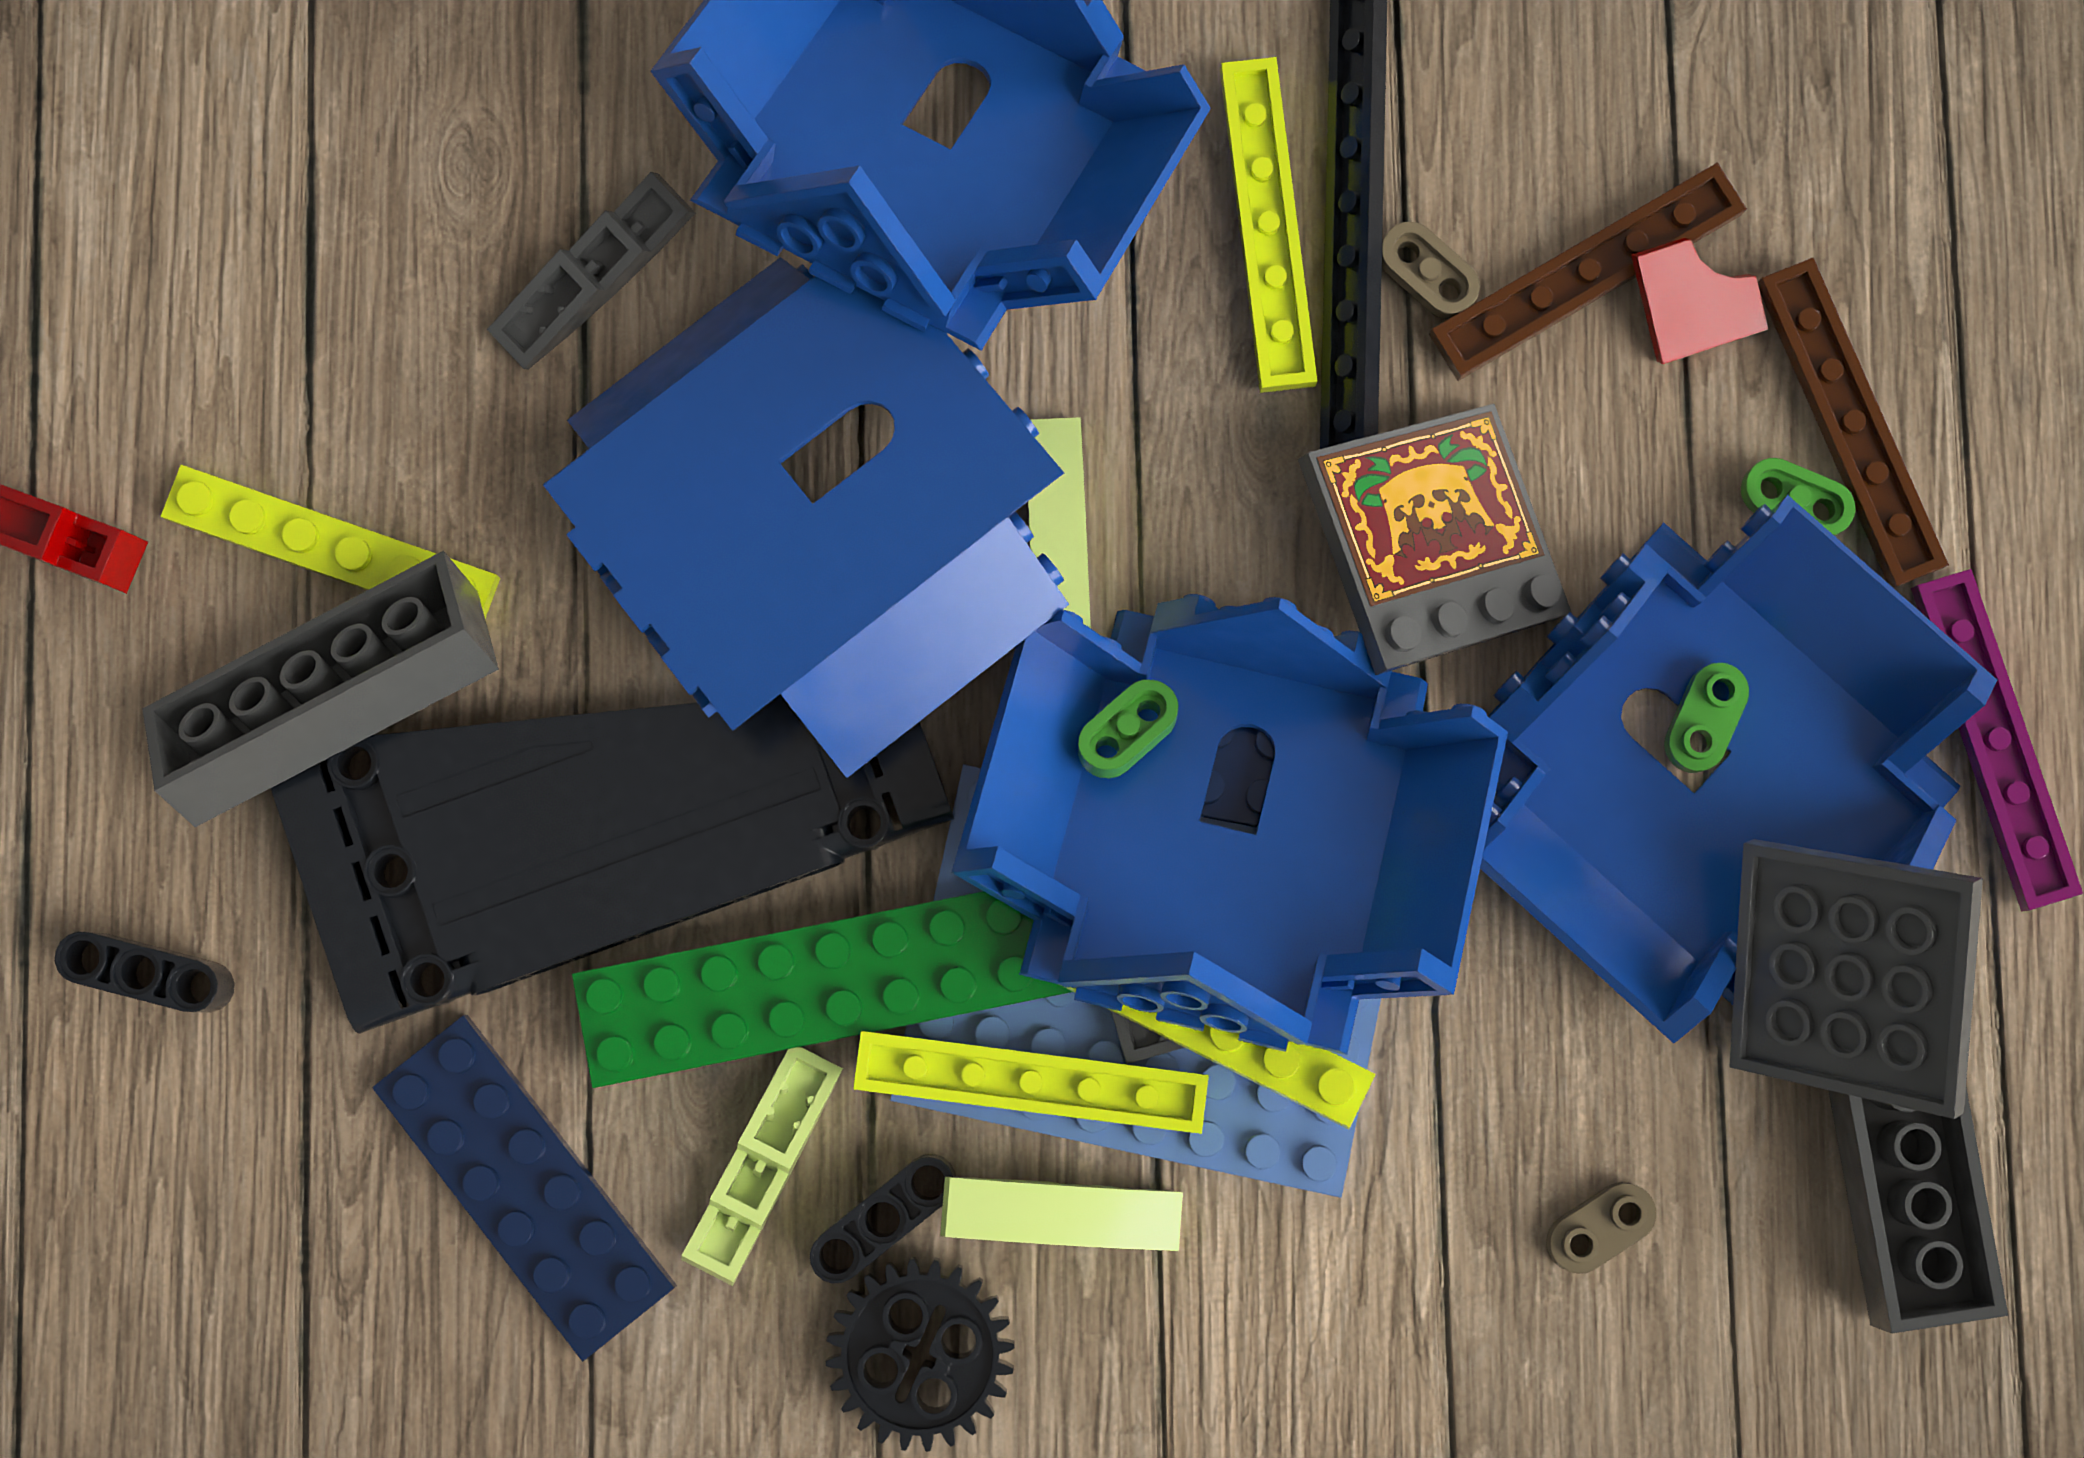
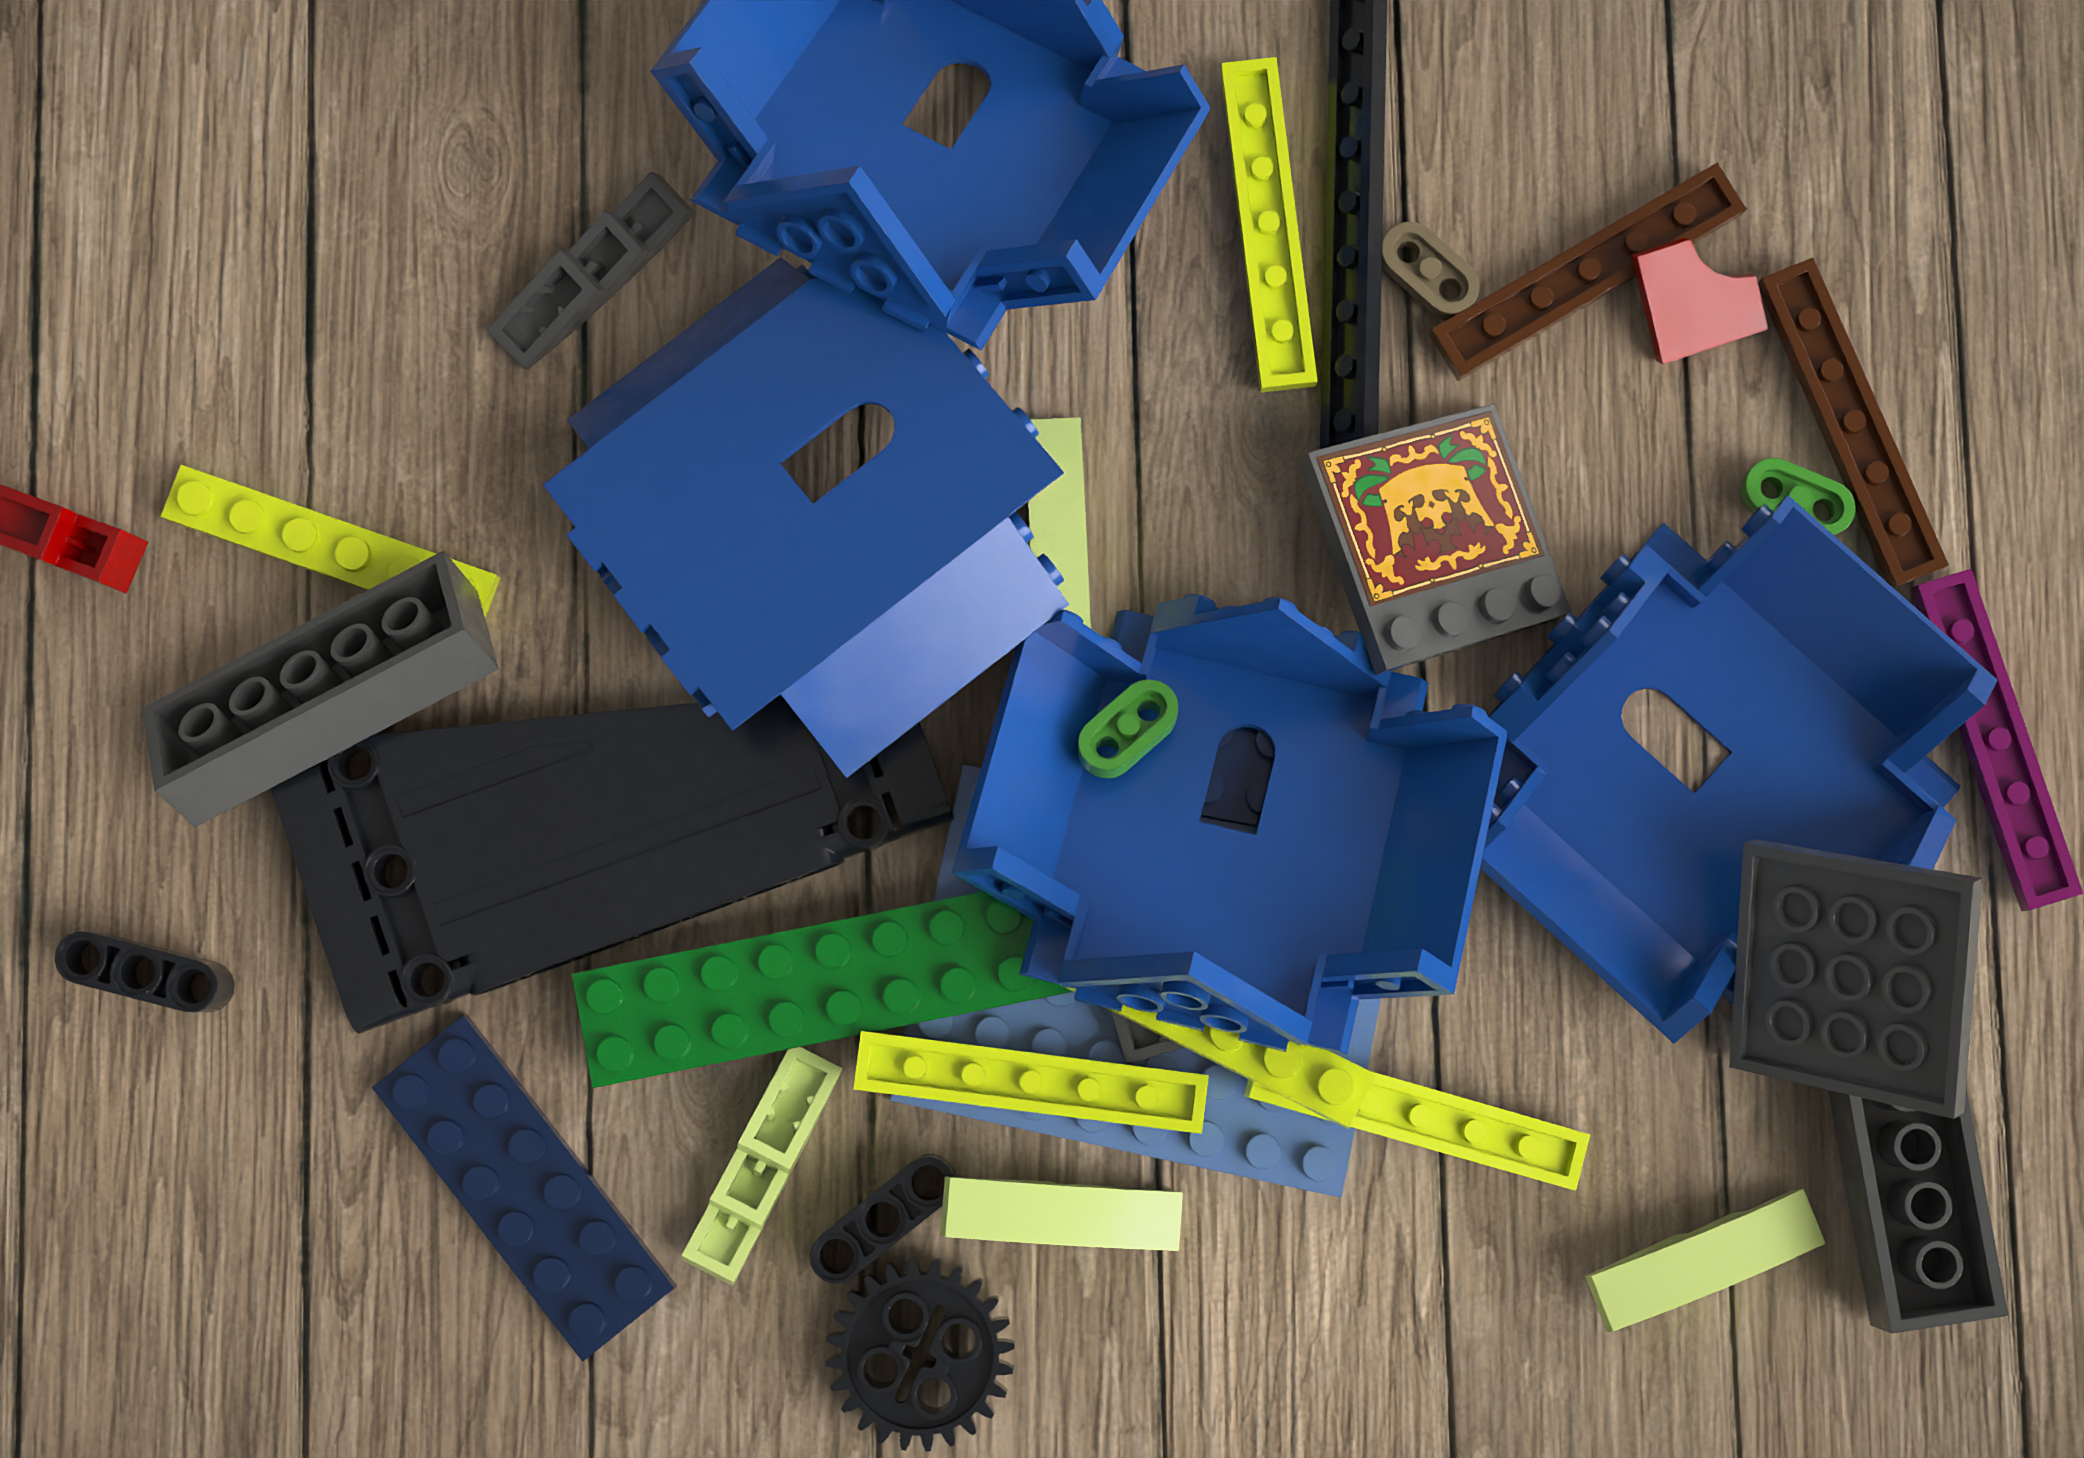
(1461, 1129): none -> neon yellow plate
(1601, 1224): dark tan plate -> none
(1704, 1260): none -> yellowish green slope
(1705, 714): bright green plate -> none

